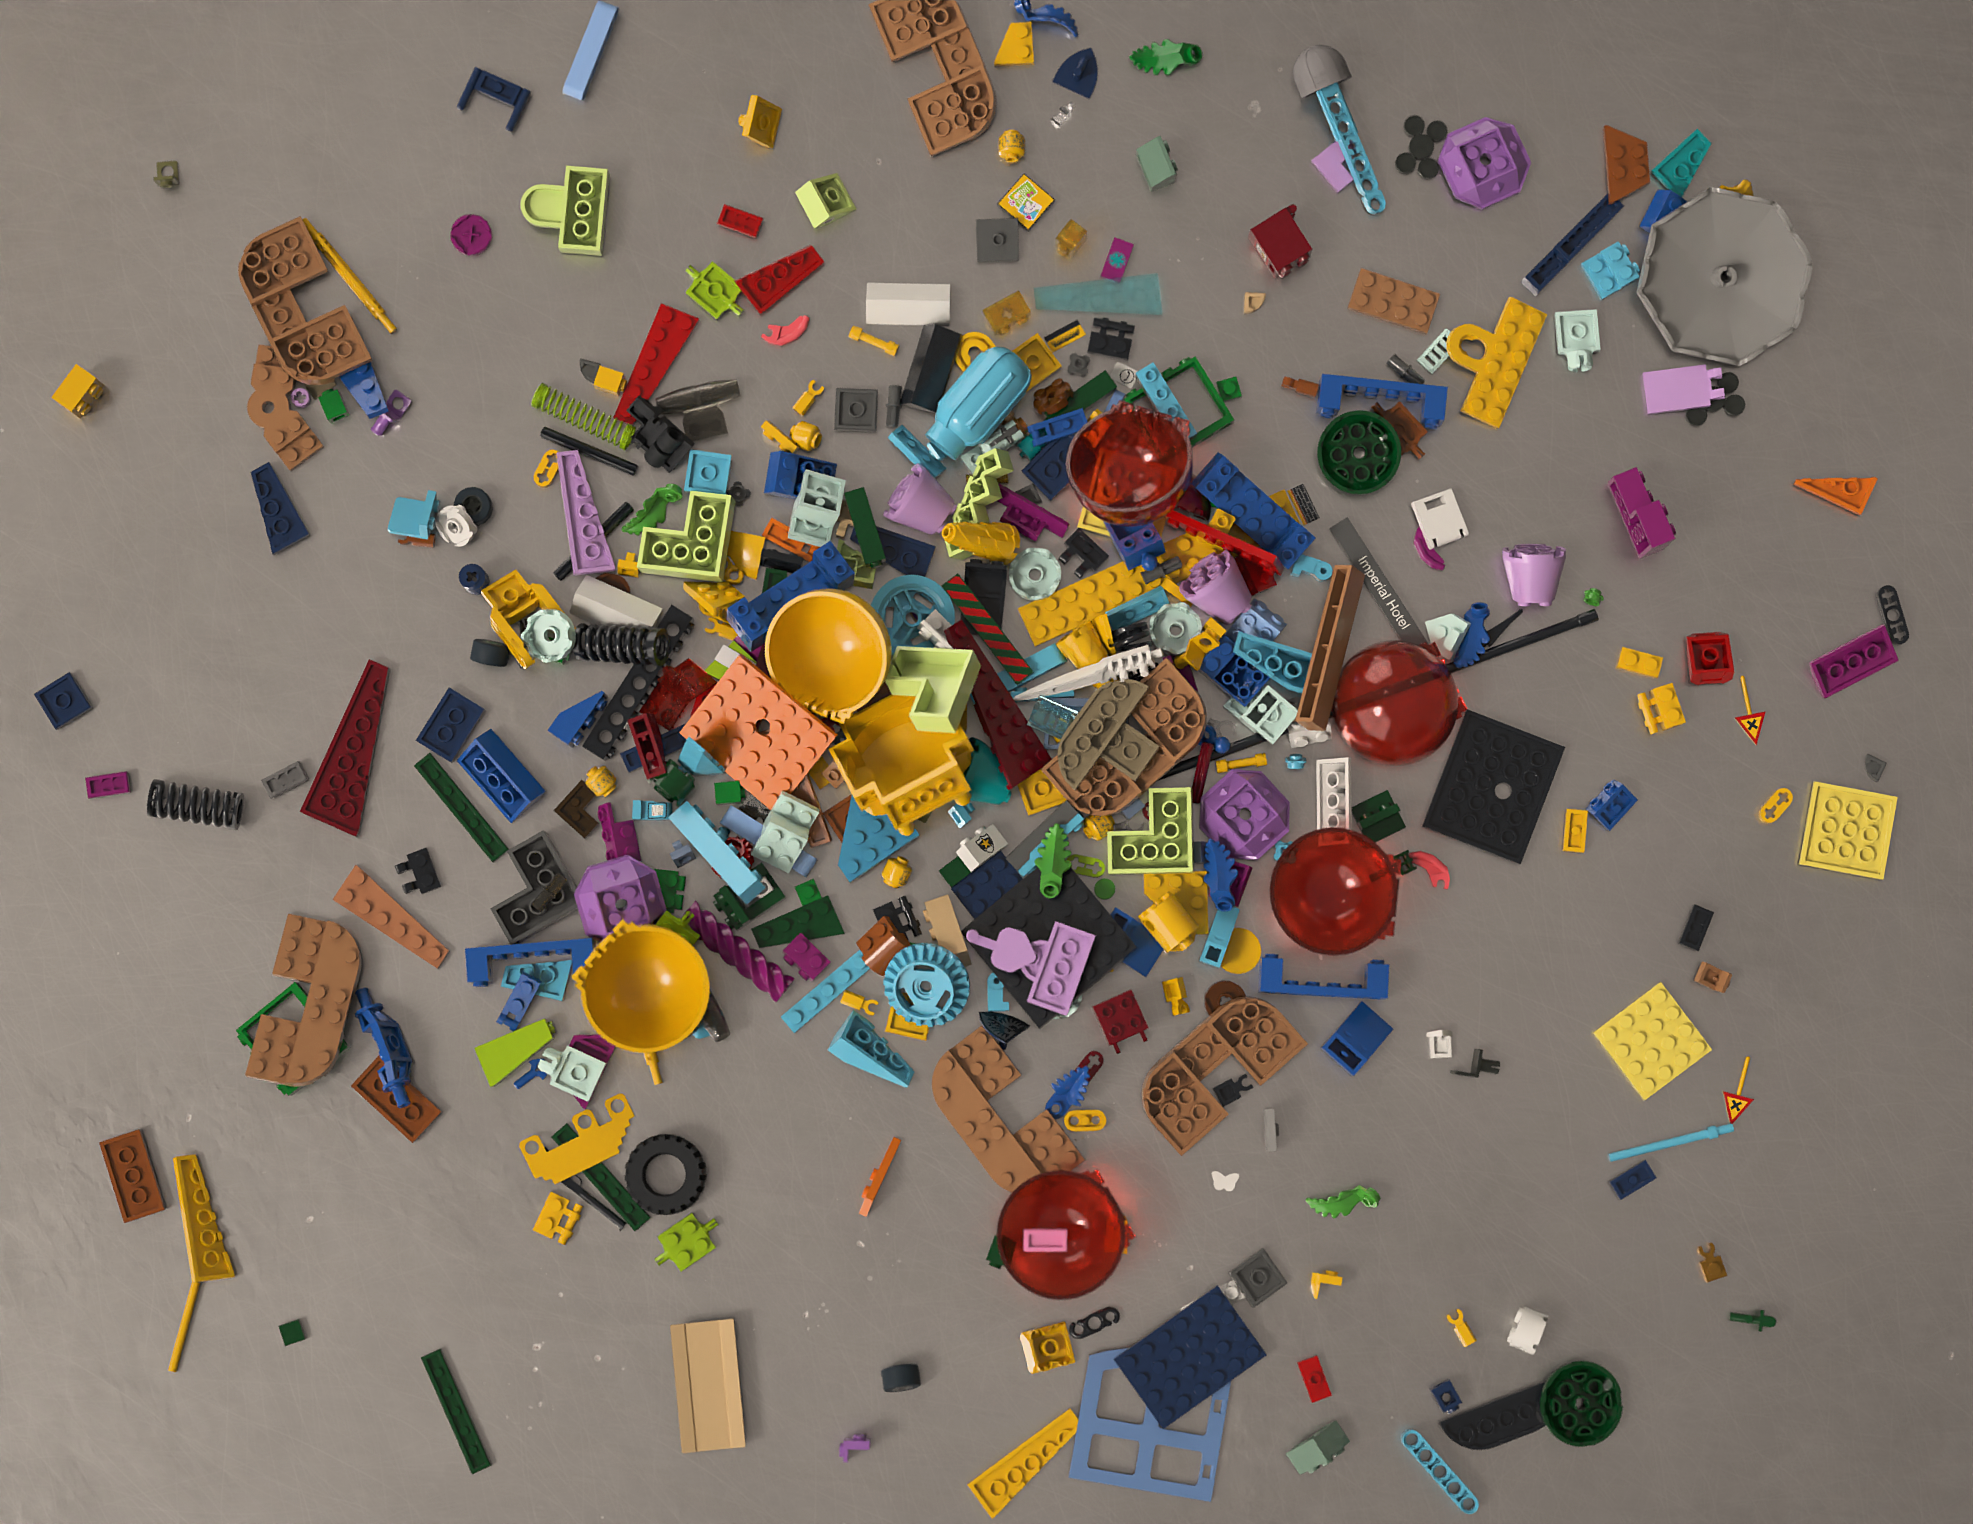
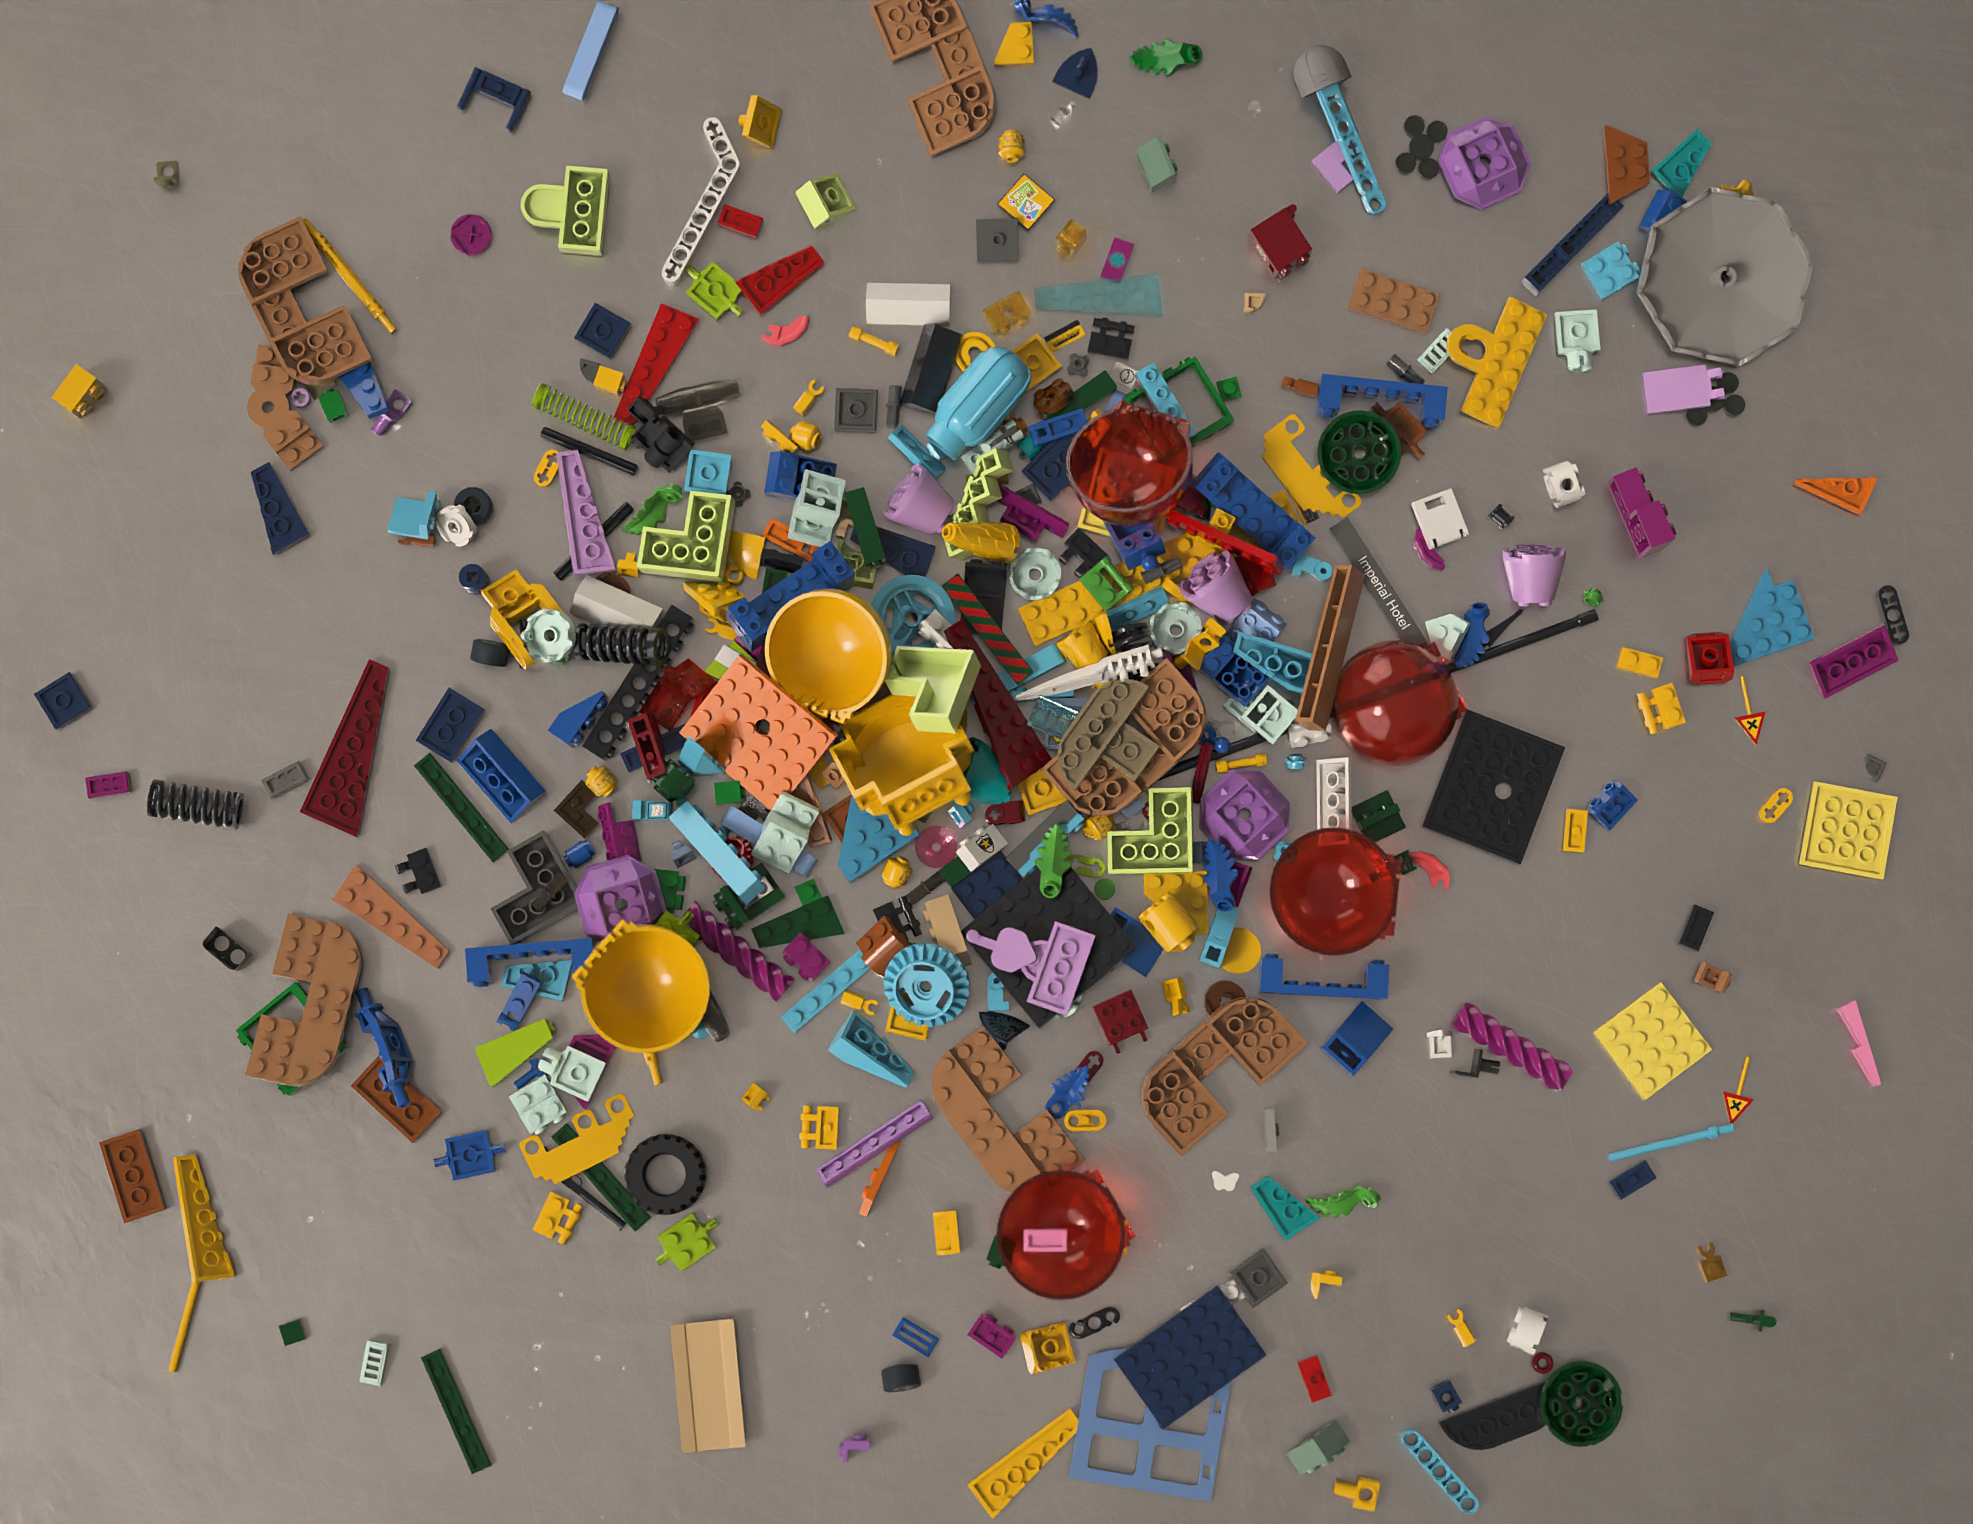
(209, 945): none -> pearl dark grey piece
(376, 1345): none -> light aqua slope
(469, 1155): none -> blue plate
(538, 1104): none -> light aqua plate
(578, 854): none -> blue brick
(602, 331): none -> dark blue plate
(702, 209): none -> white beam
(754, 1096): none -> yellow tile
(826, 1127): none -> yellow plate
(874, 1143): none -> medium lavender tile
(911, 1344): none -> blue tile
(925, 888): none -> clear smoke axle
(937, 835): none -> clear pink dish
(946, 1232): none -> yellow hinge
(992, 1335): none -> magenta bracket
(1010, 813): none -> dark red piece
(1101, 589): none -> bright green plate
(1229, 1091): black plate -> none
(1282, 1208): none -> teal wing
(1296, 475): none -> yellow piece
(1354, 1491): none -> yellow piece
(1501, 516): none -> black bush
(1518, 1050): none -> magenta piece
(1549, 1363): none -> dark red plate
(1553, 481): none -> white brick
(1770, 622): none -> dark azure wing
(1862, 1052): none -> bright pink slope

